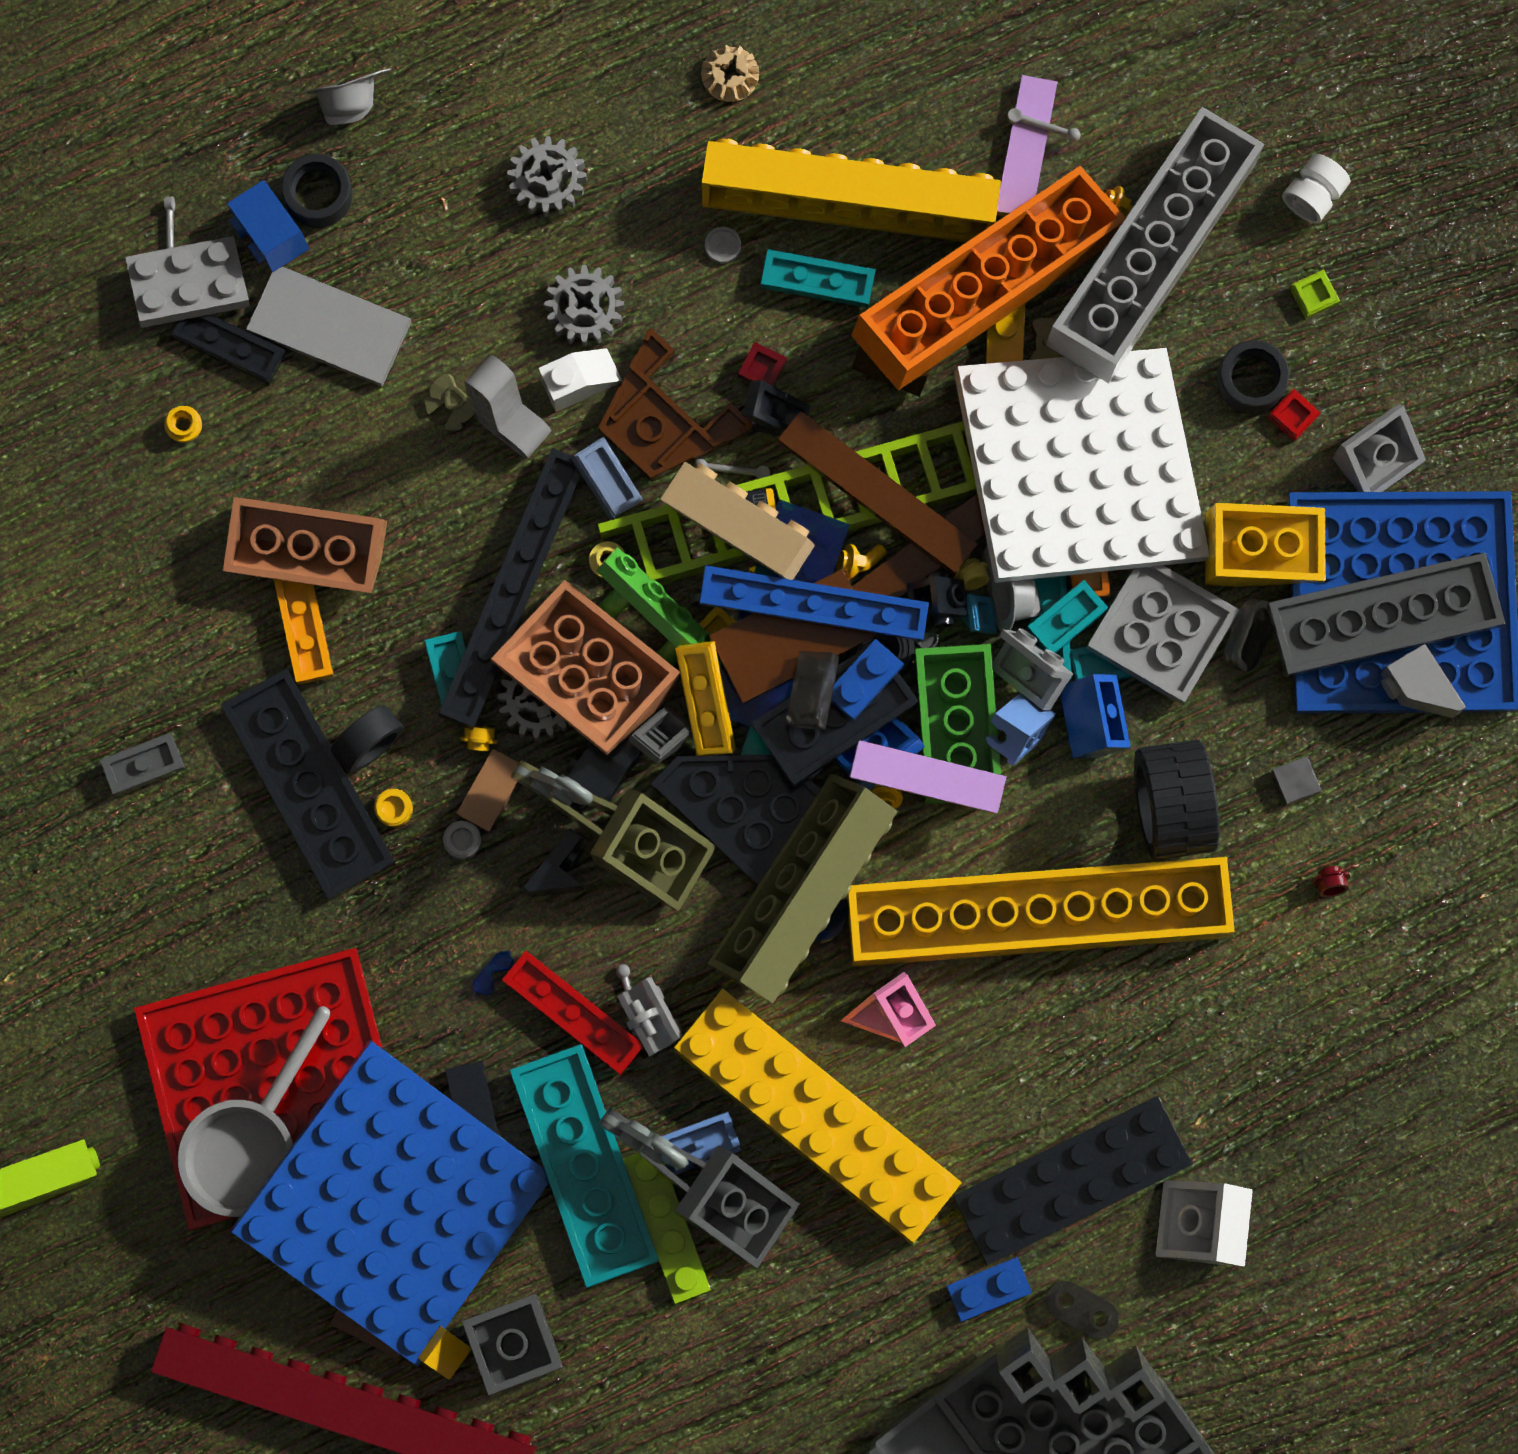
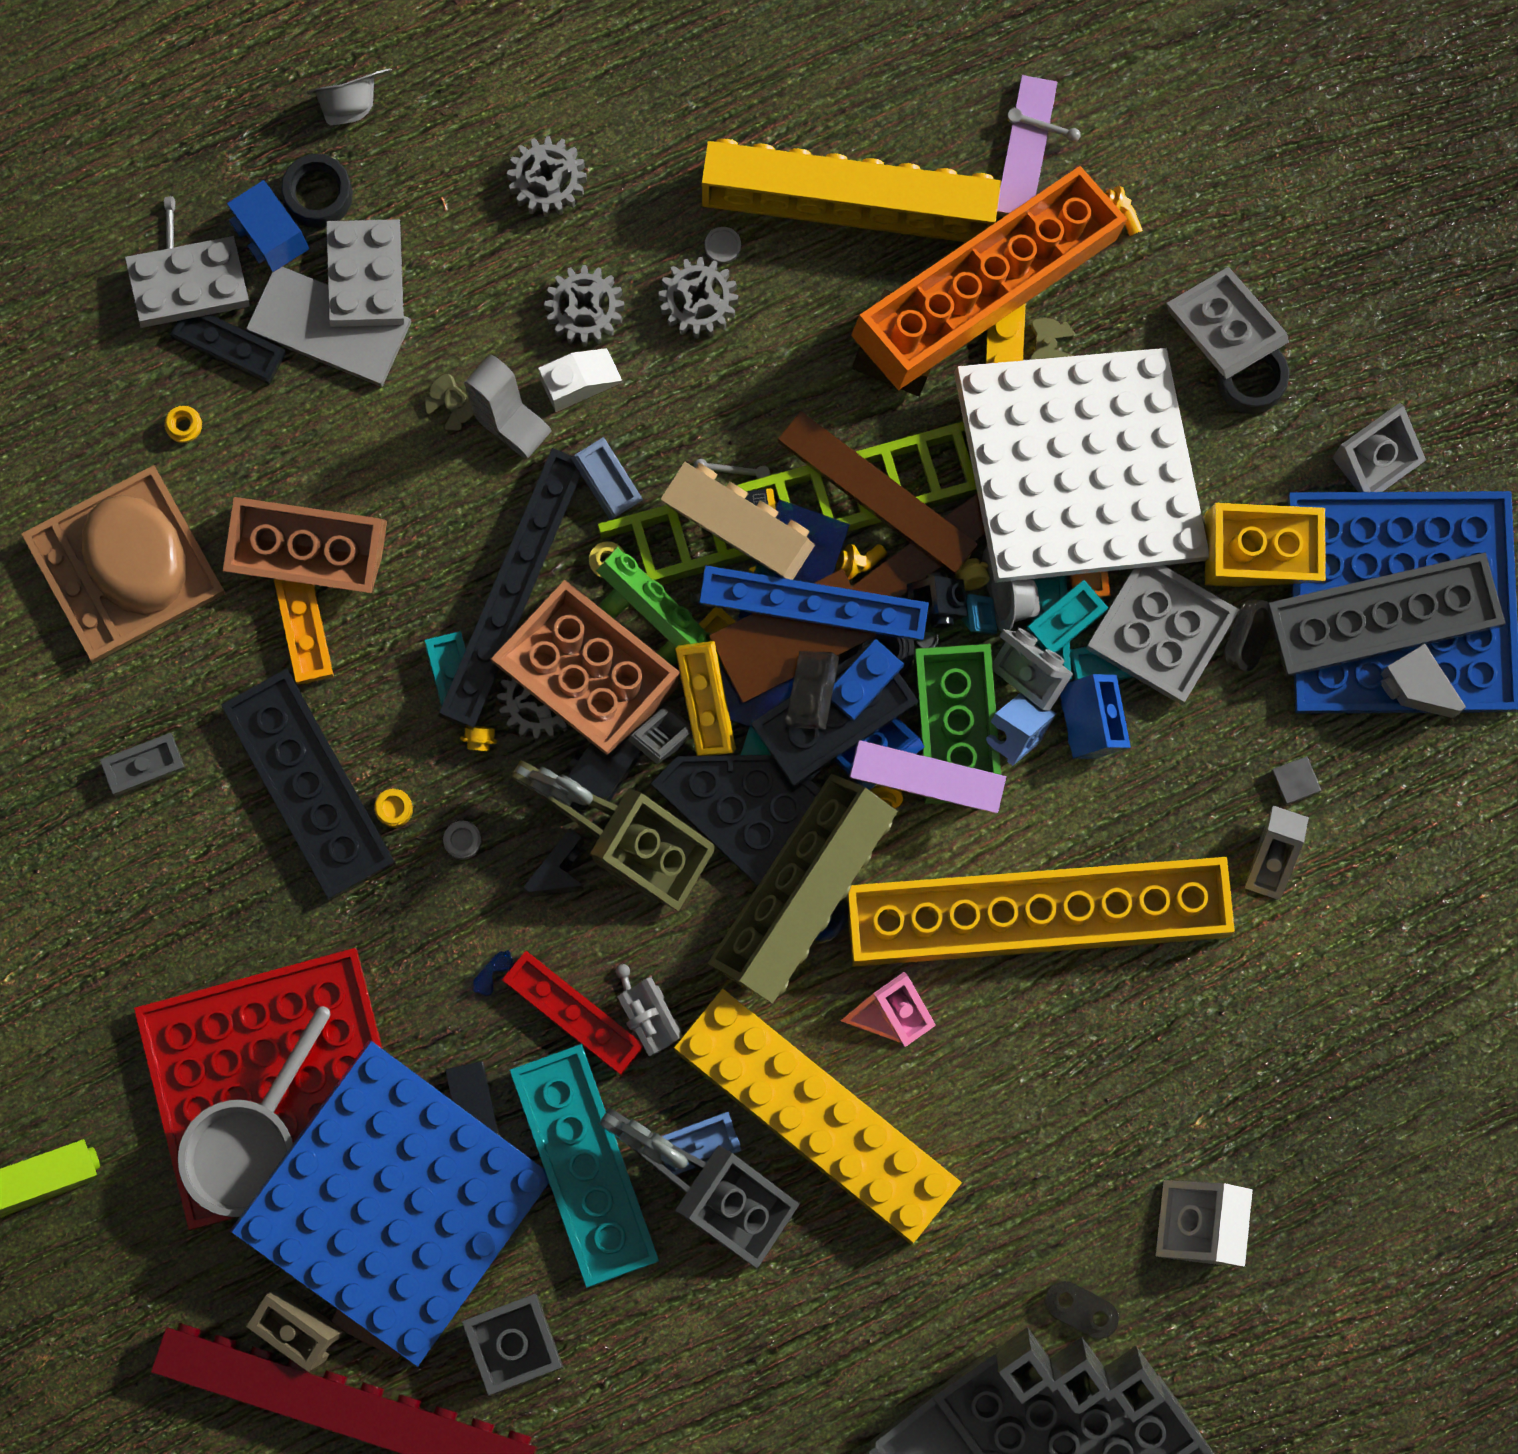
(123, 564): none -> medium nougat piece
(294, 1328): none -> dark tan brick
(365, 273): none -> light grey plate
(367, 738): black tyre -> none
(444, 1353): yellow tile -> none
(489, 792): medium nougat tile -> none
(653, 427): reddish brown wing -> none
(667, 1230): lime plate -> none
(685, 290): none -> light grey gear
(738, 86): tan gear -> none
(762, 365): dark red plate -> none
(771, 408): black slope -> none
(818, 278): teal plate -> none
(988, 1289): blue plate -> none
(1072, 1180): black plate -> none
(1154, 245): light grey brick -> none
(1176, 799): black tyre -> none
(1227, 322): none -> light grey plate
(1277, 852): none -> light grey slope
(1294, 415): red tile -> none
(1314, 294): lime tile -> none
(1320, 183): white wheel -> none
(1331, 881): dark red plate -> none

